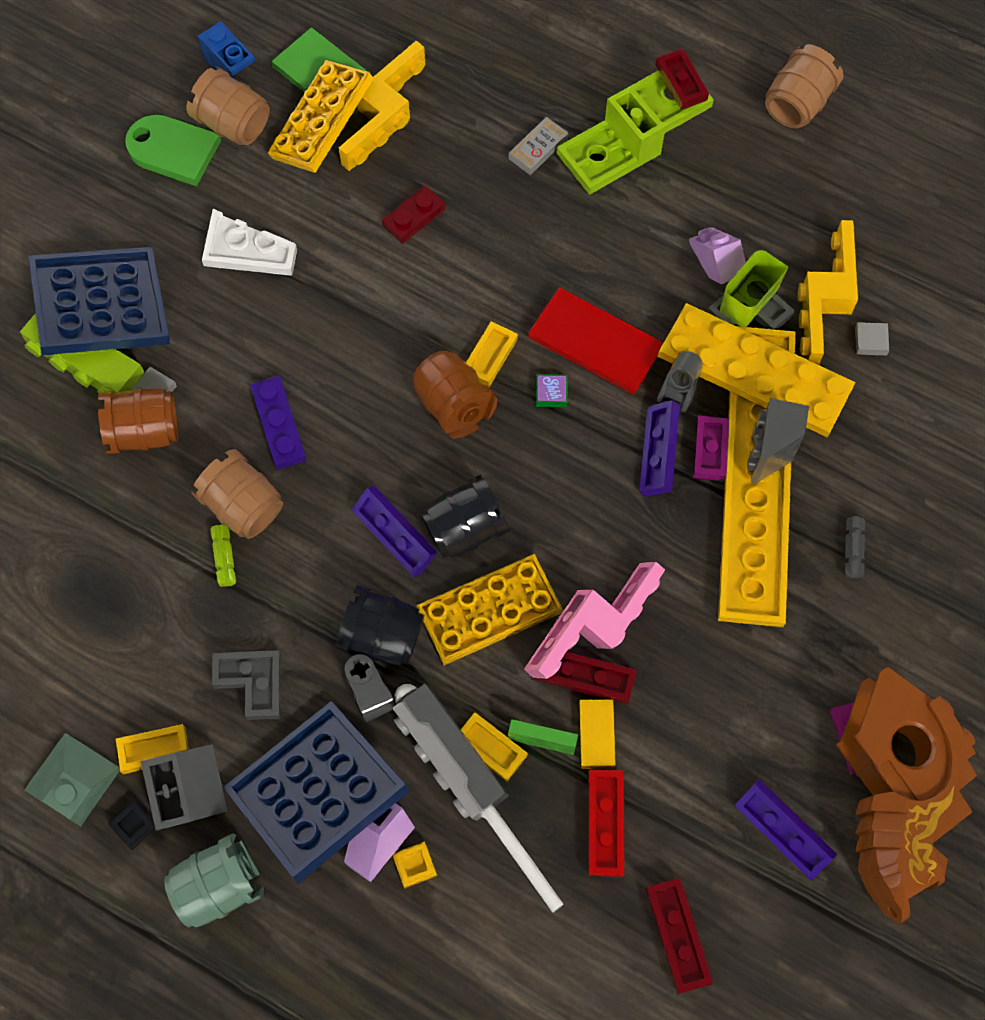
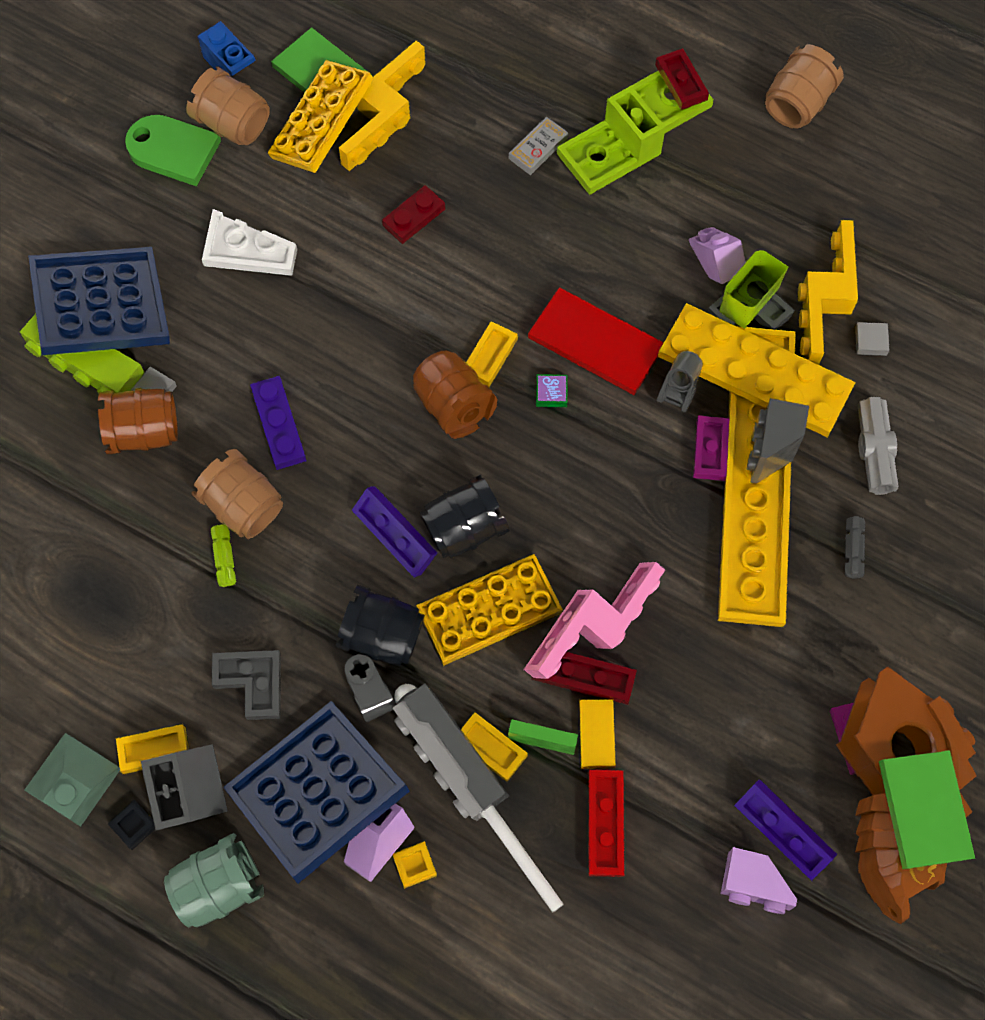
(659, 448): dark purple plate -> none
(679, 936): dark red plate -> none
(756, 879): none -> lavender slope
(877, 446): none -> light grey piece
(926, 809): none -> bright green tile

